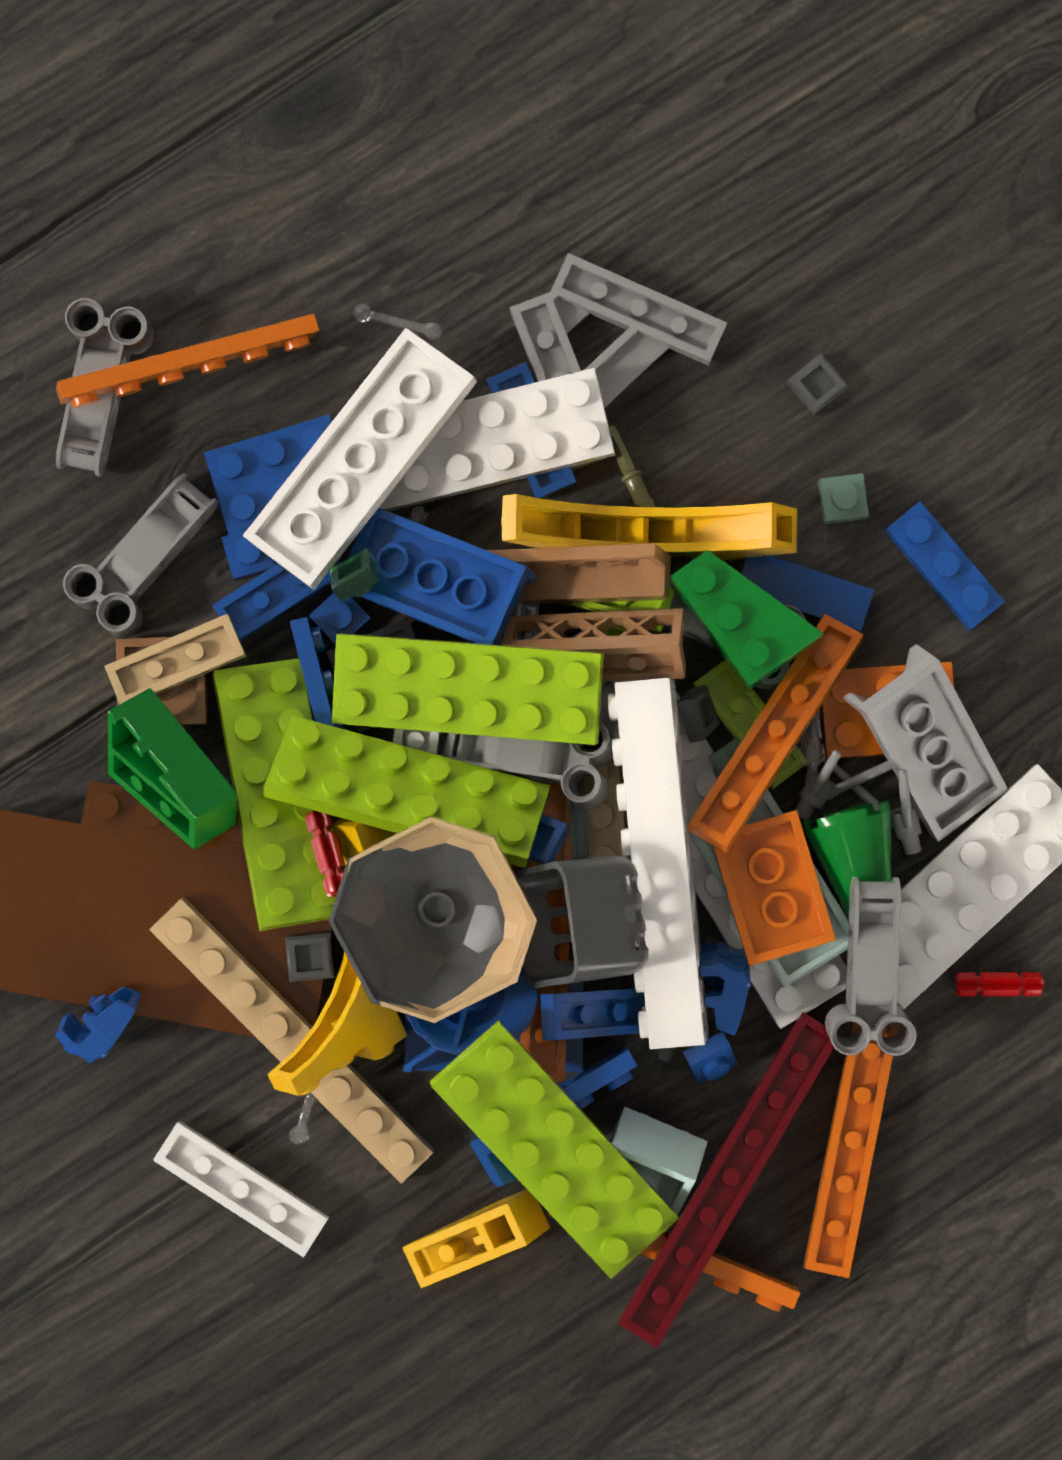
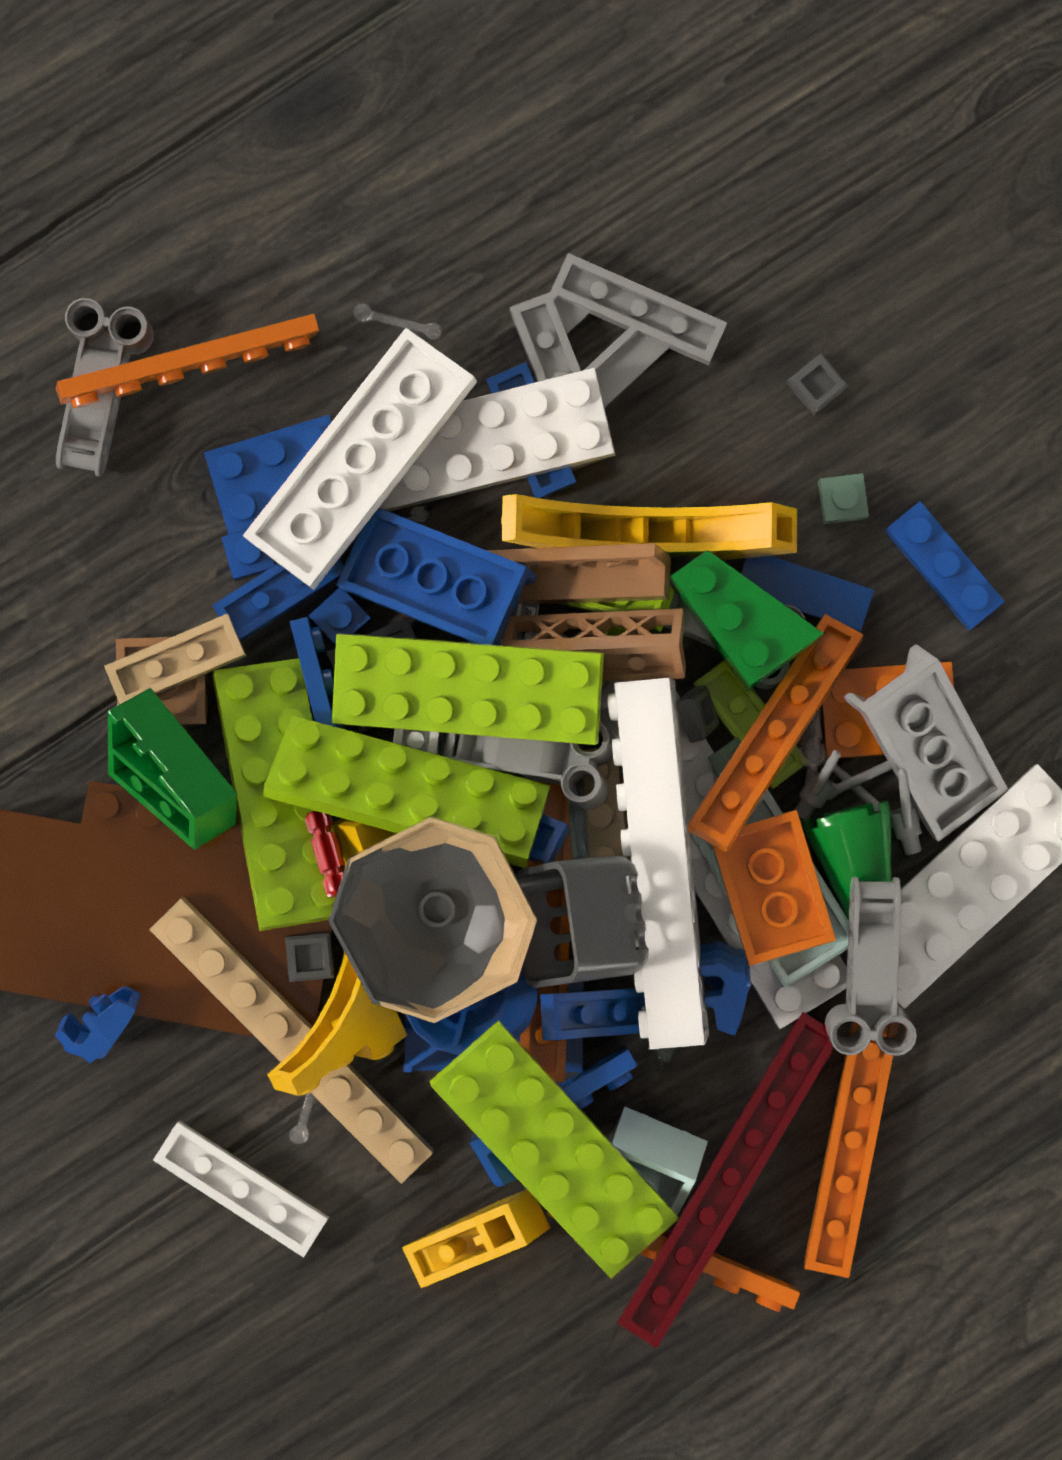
(142, 555): light grey piece -> none
(354, 575): clear green plate -> none
(631, 477): olive piece -> none
(712, 1059): blue plate -> none
(999, 984): red axle -> none

